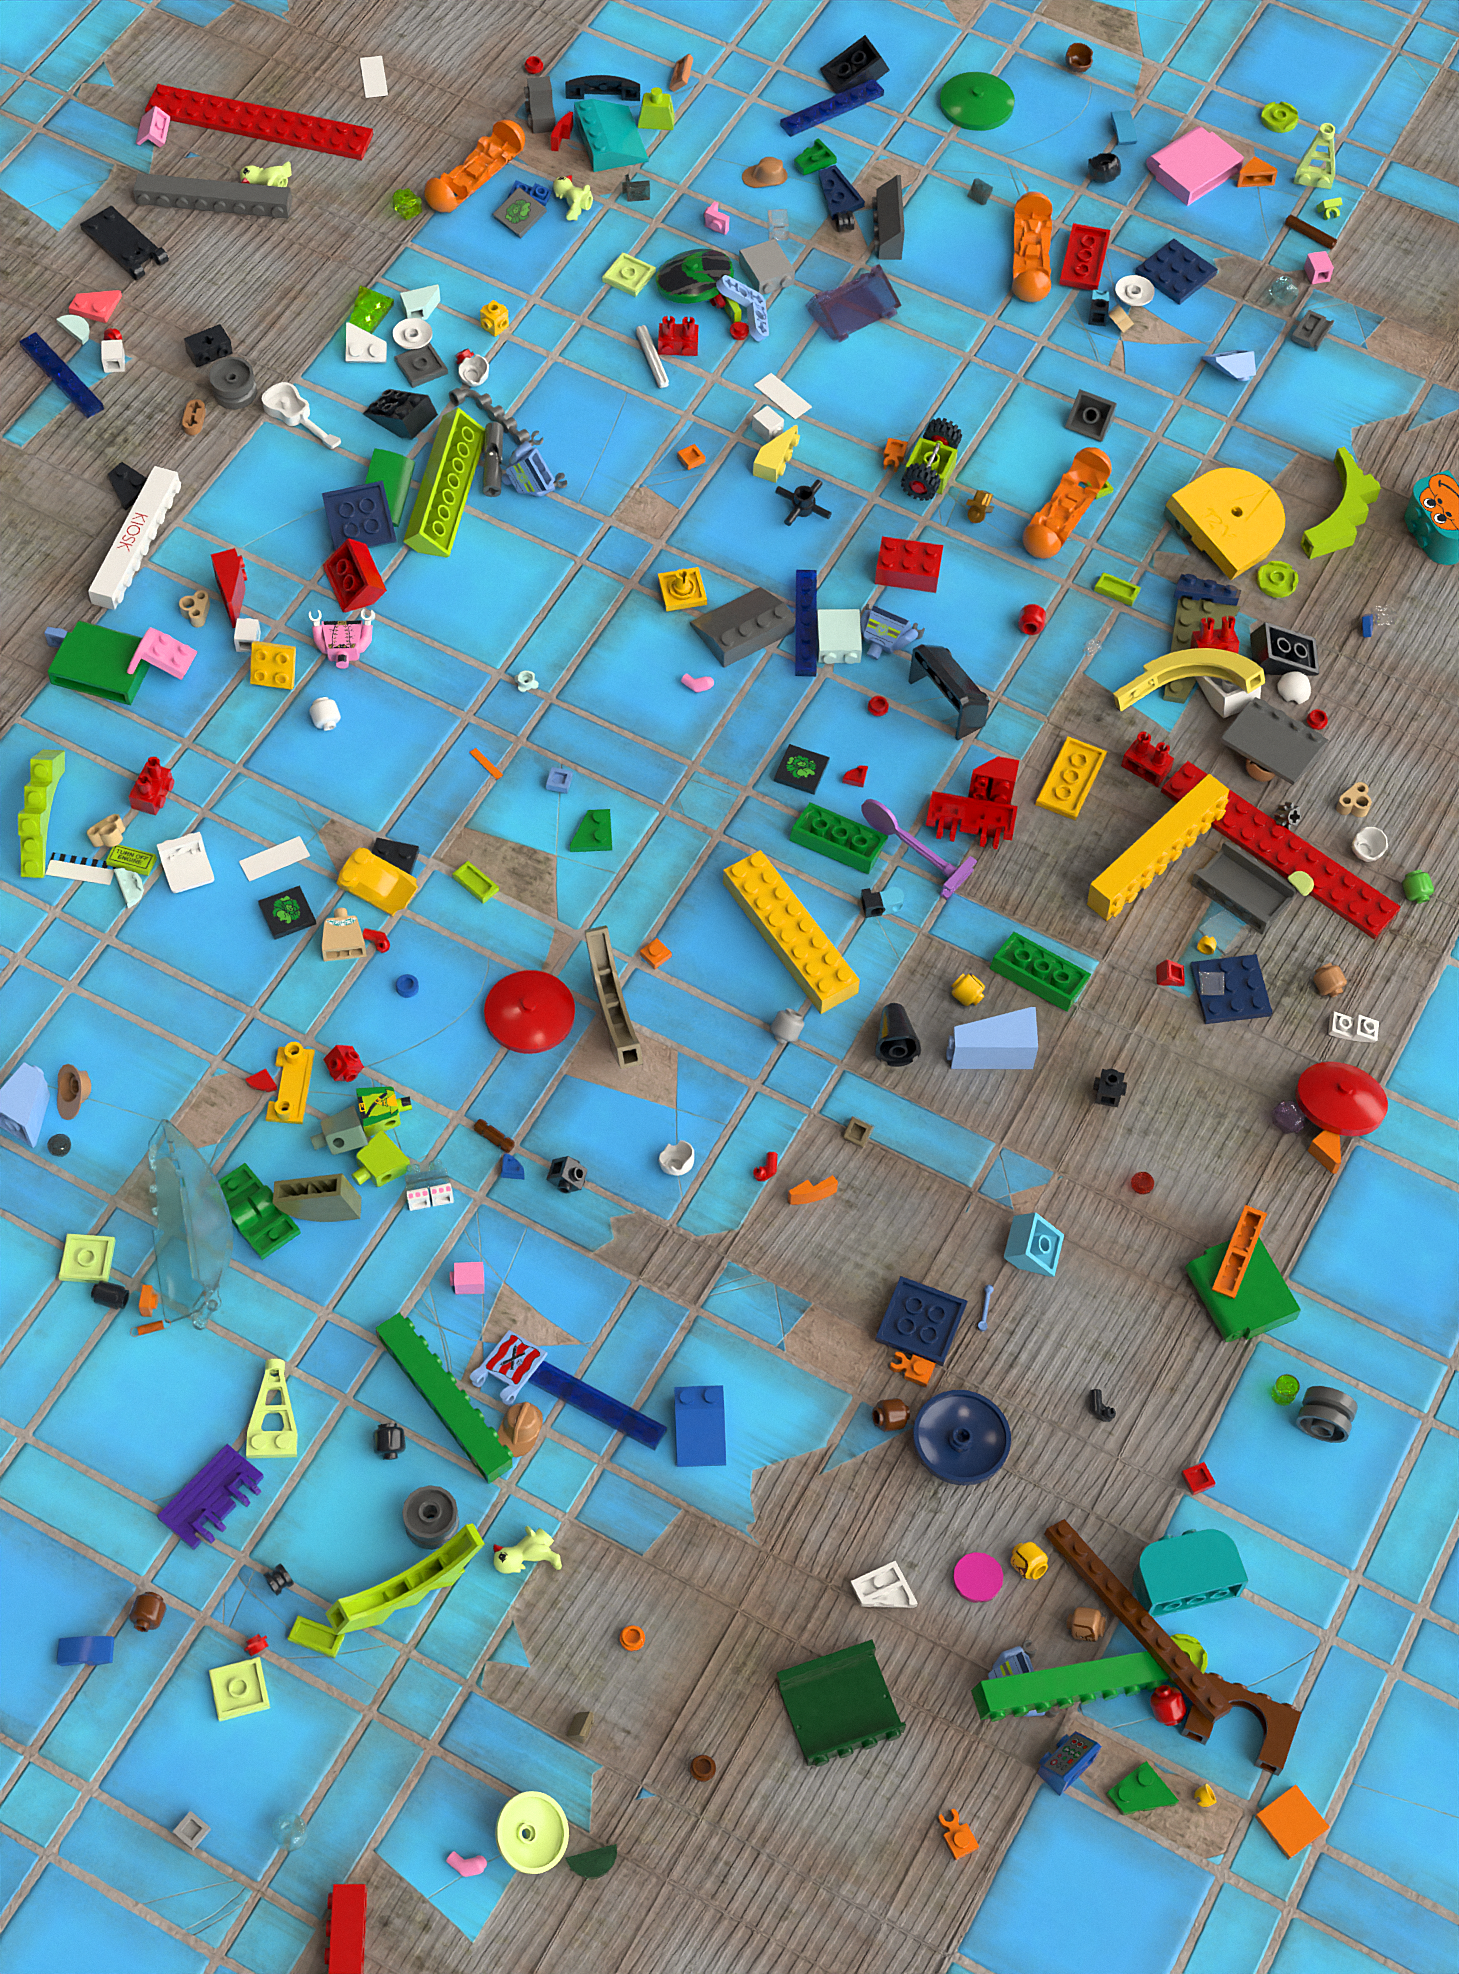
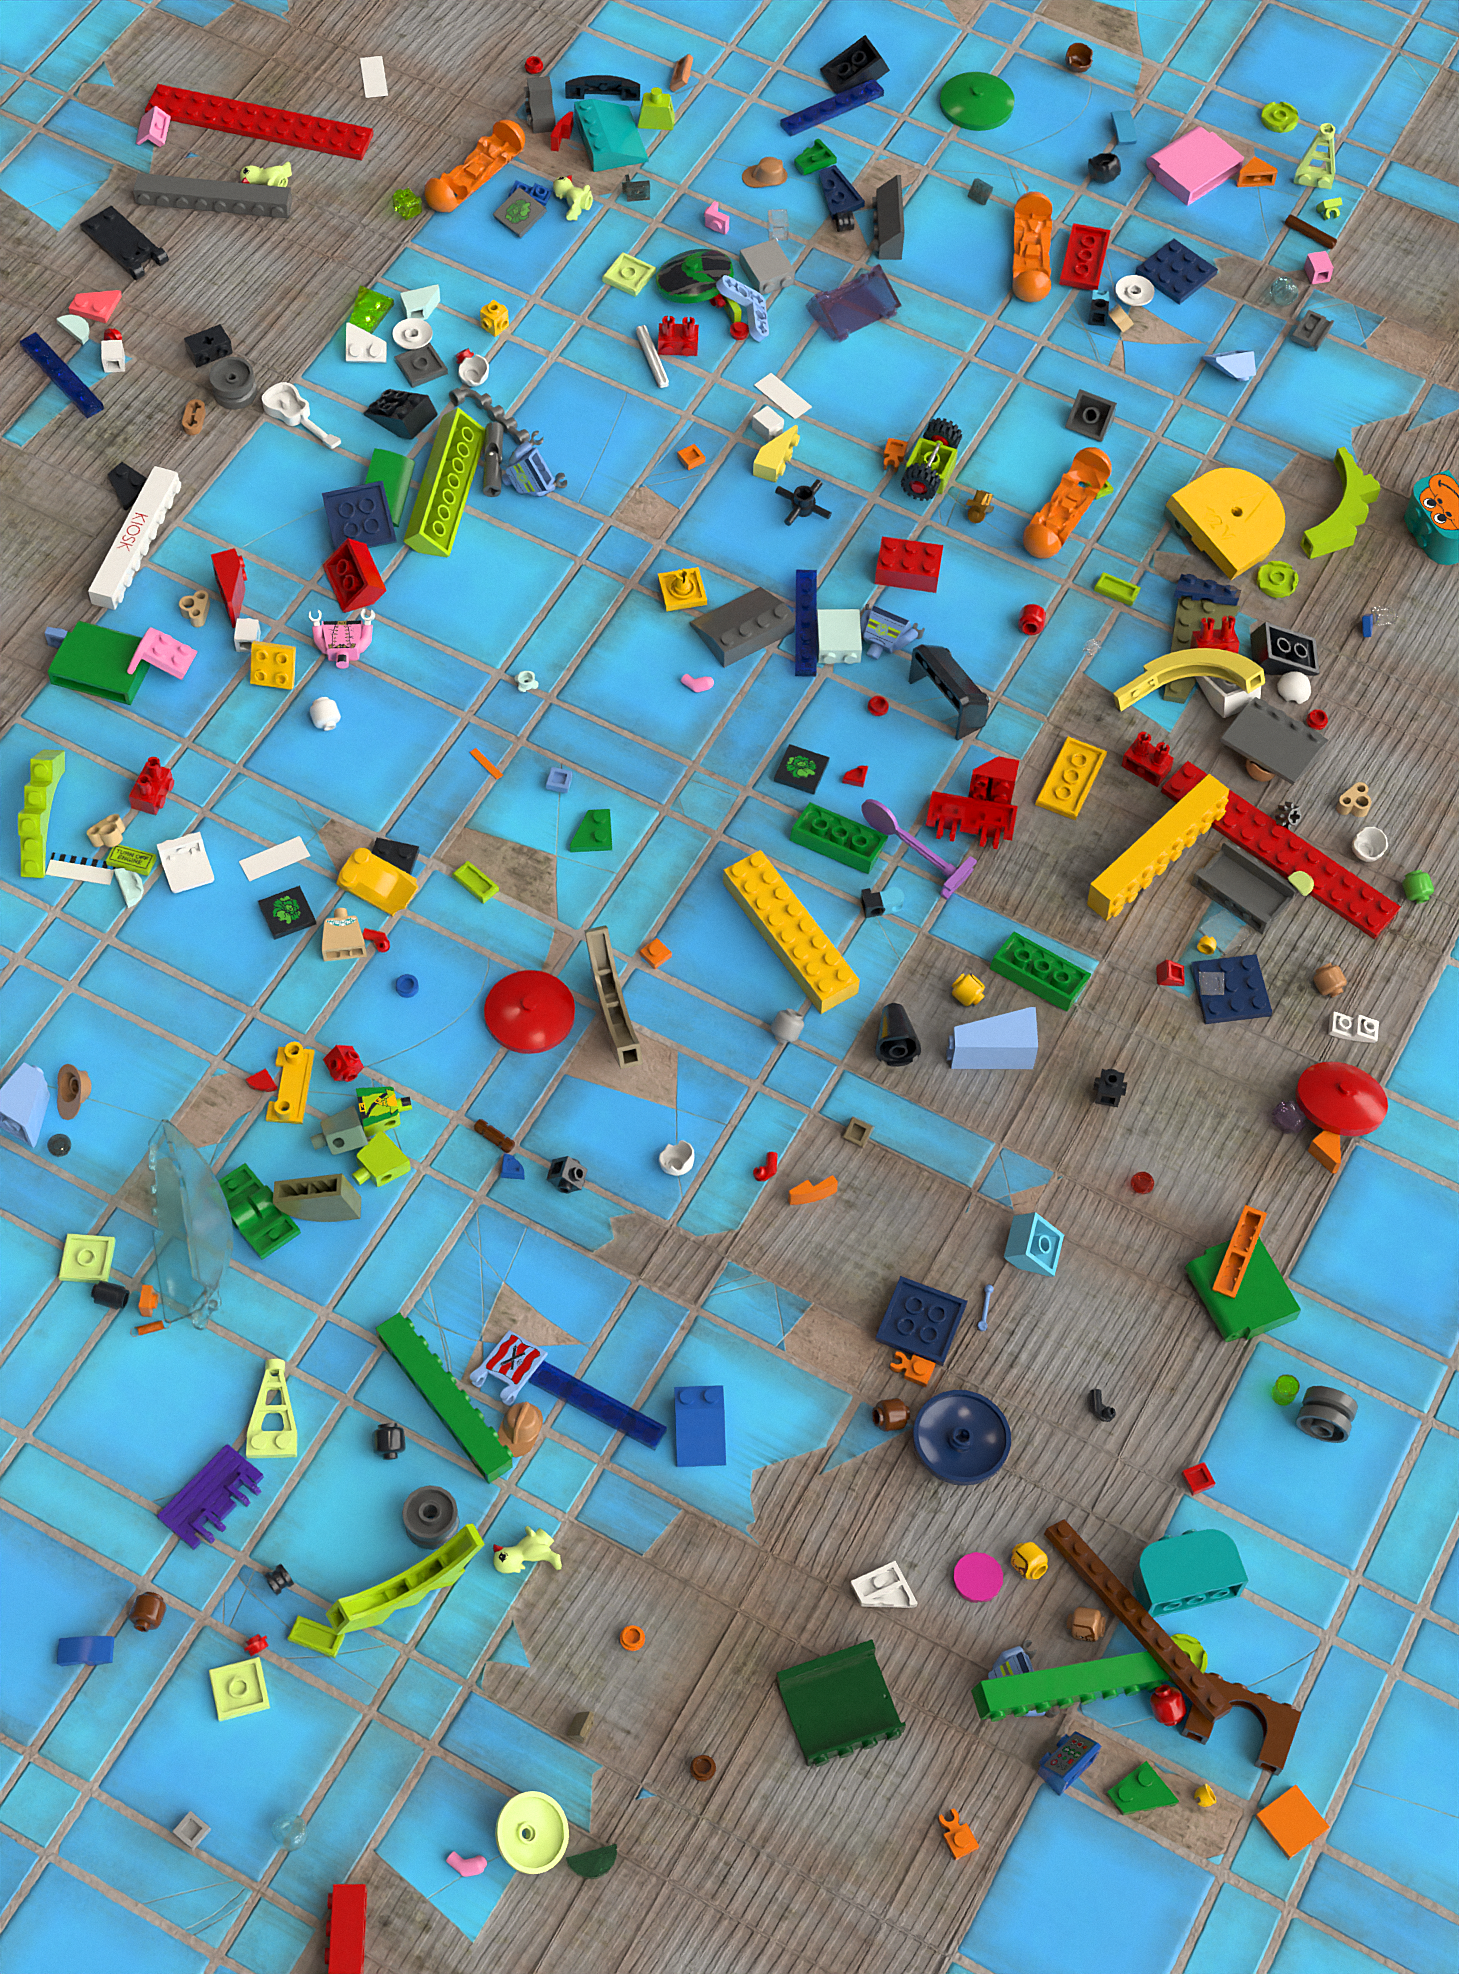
(419, 1182): hips -> none
(468, 1278): bright pink brick -> none

